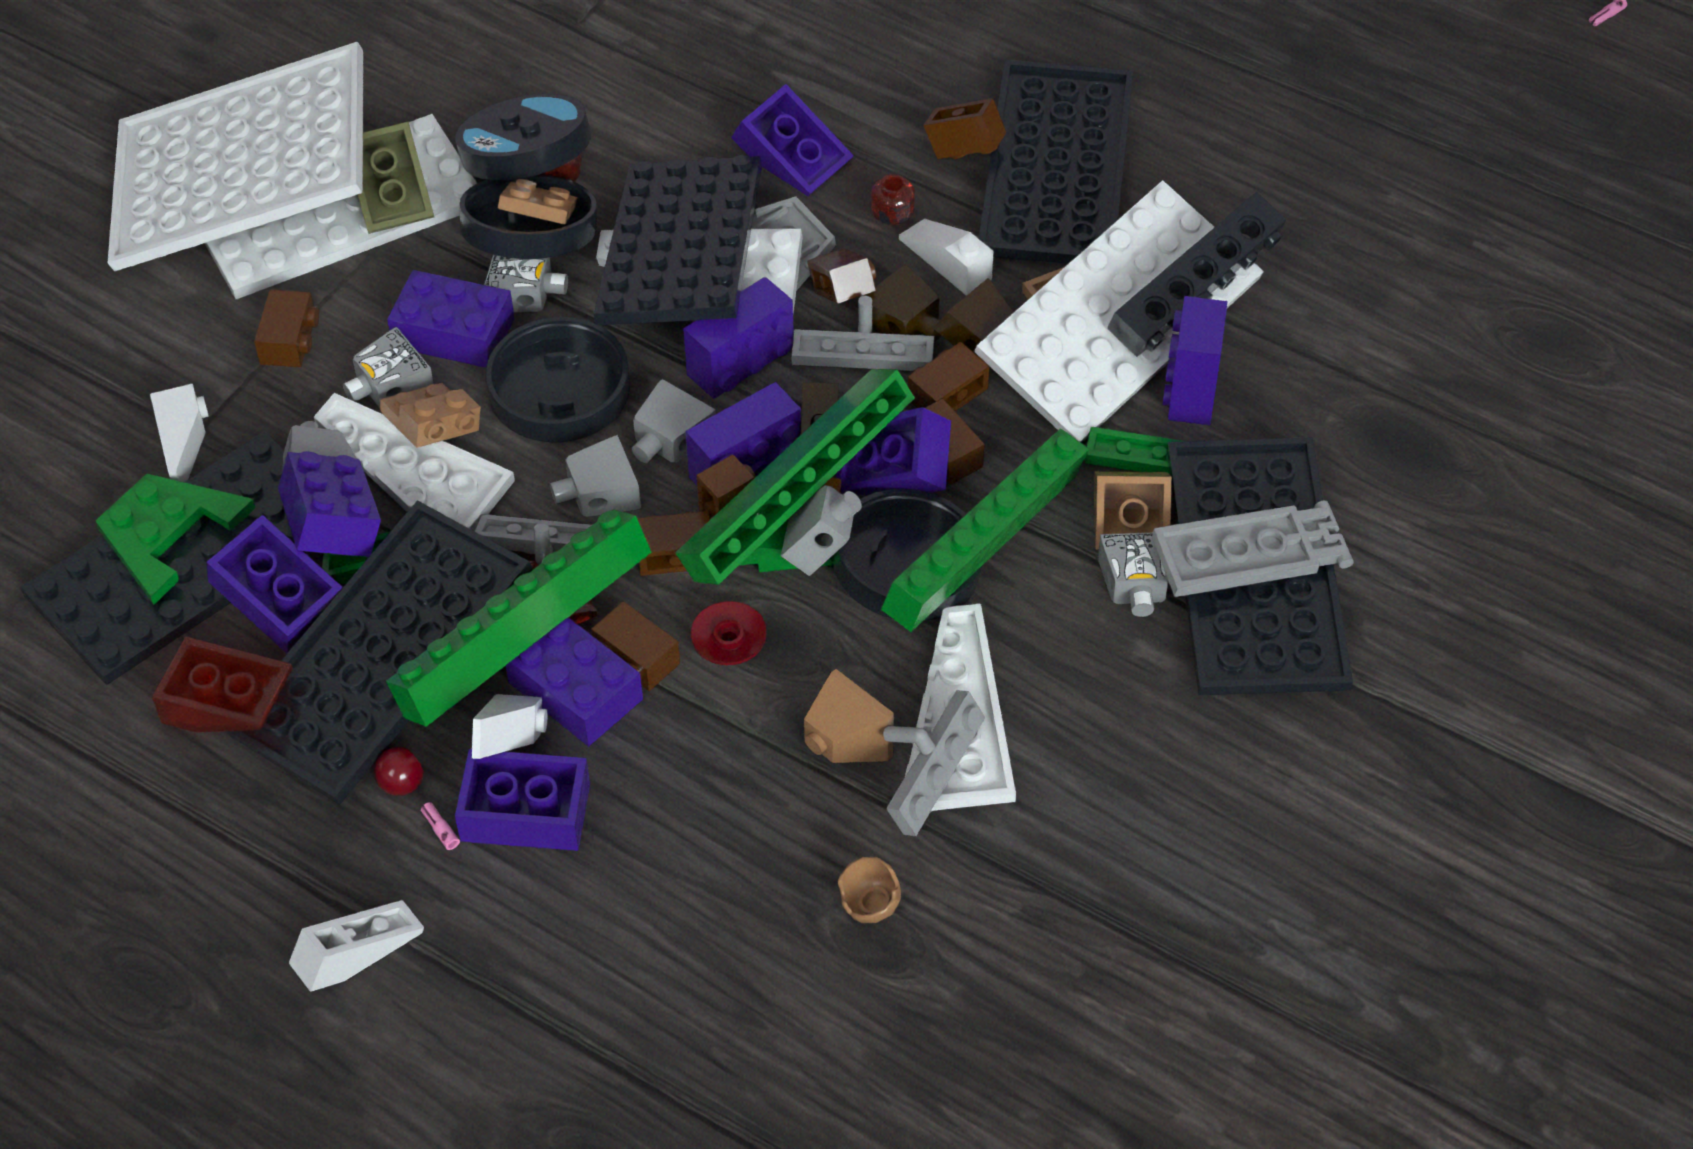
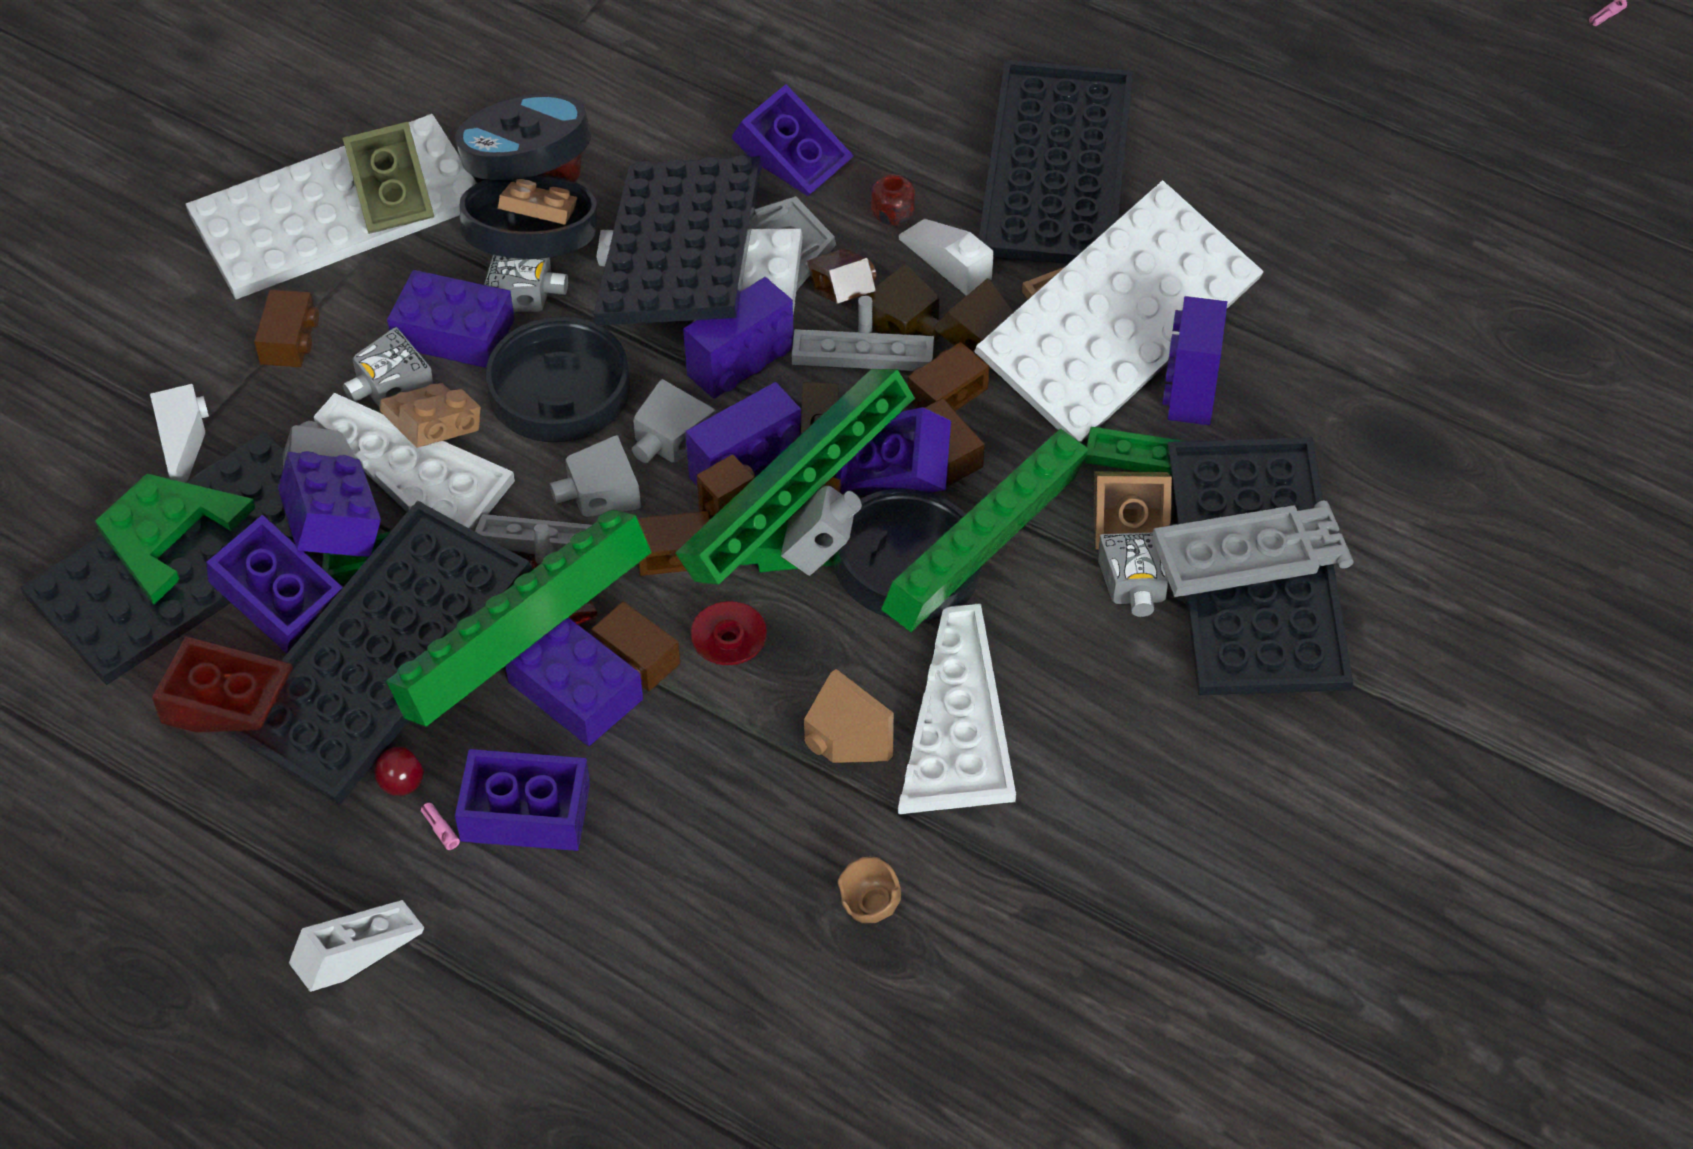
(238, 157): white plate -> none
(507, 724): white slope -> none
(935, 762): light grey plate -> none
(965, 129): reddish brown brick -> none
(1253, 217): black brick -> none

